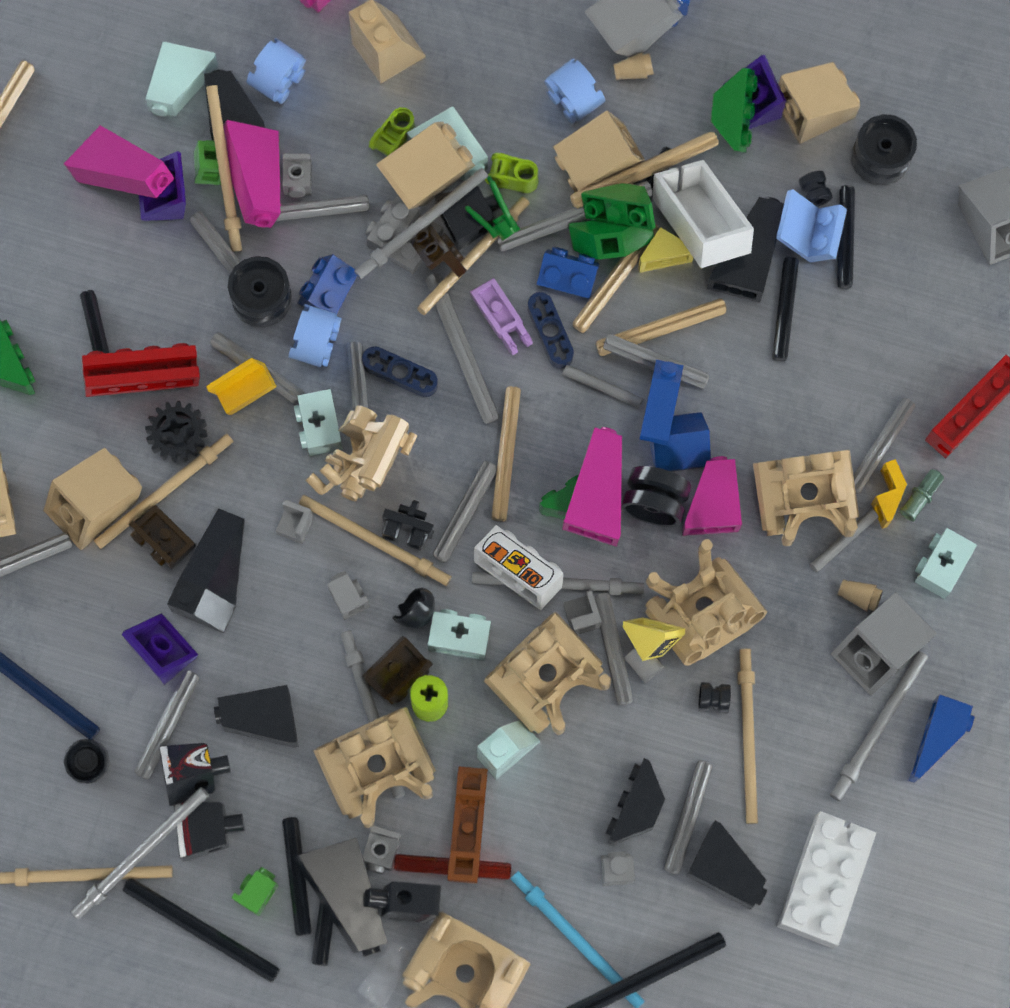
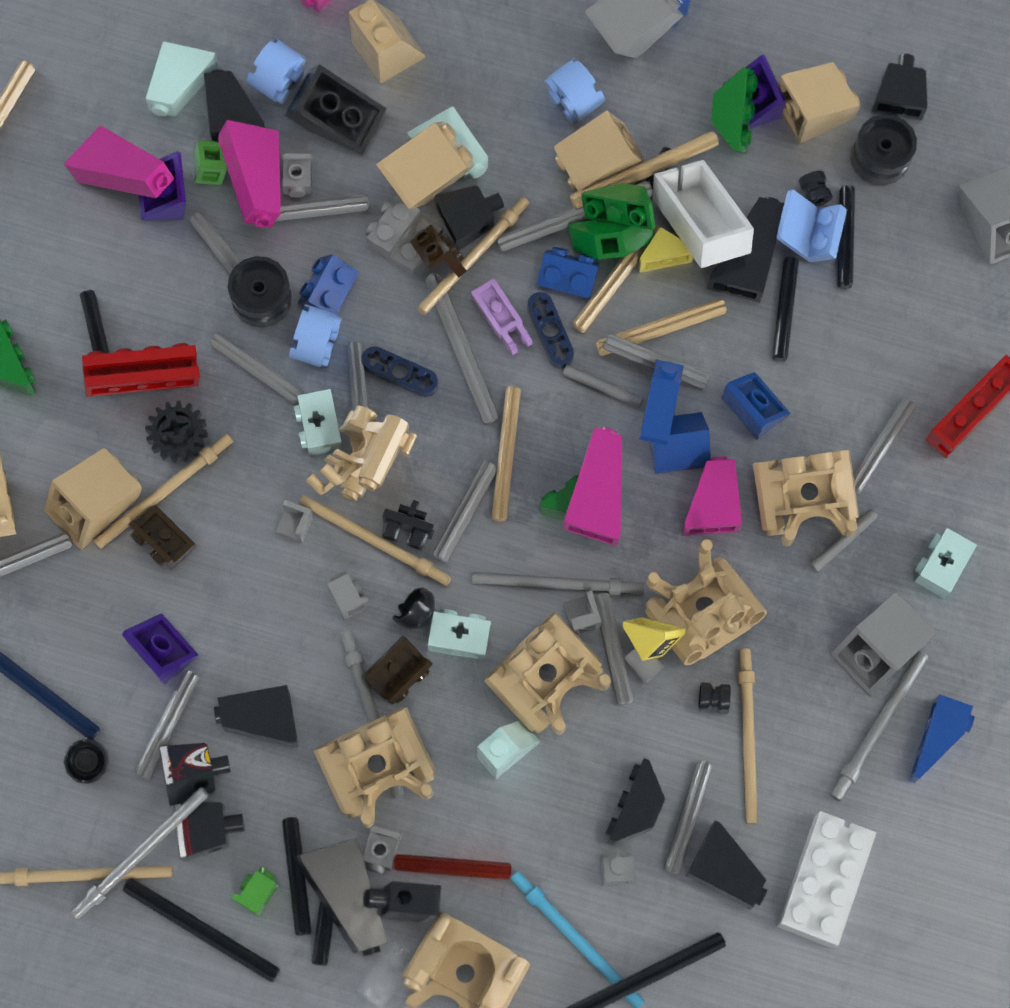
(211, 577): black wedge -> none
(232, 222): tan bar -> none
(242, 385): yellow panel -> none
(335, 110): none -> black slope
(380, 256): light grey bar -> none
(389, 135): lime piece -> none
(421, 689): lime piece -> none
(467, 825): dark orange slope -> none
(504, 224): green plant -> none
(507, 172): lime piece -> none
(518, 567): brick -> none
(634, 67): tan cone -> none
(656, 496): black wheel -> none
(754, 404): none -> blue slope
(861, 594): tan cone -> none
(887, 503): yellow slope -> none
(902, 90): none -> black torso
(921, 495): sand green axle -> none

